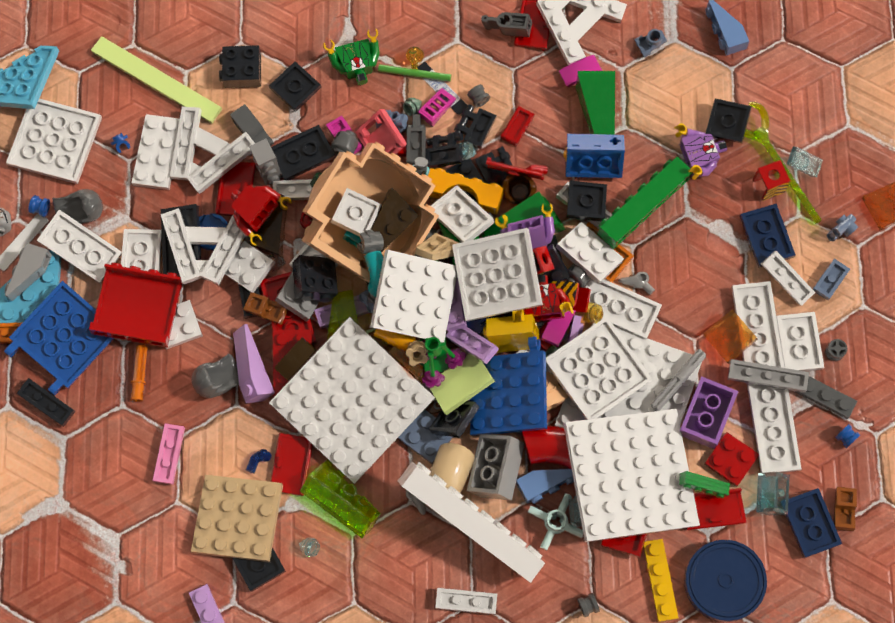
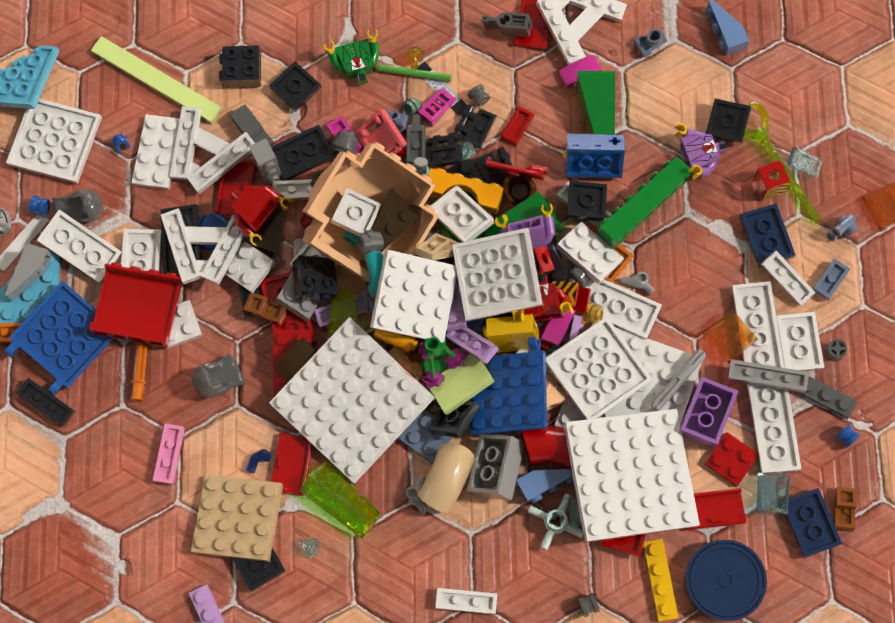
(251, 371): lavender slope -> none
(417, 353): tan brick -> none
(473, 523): white brick -> none
(704, 484): green piece -> none

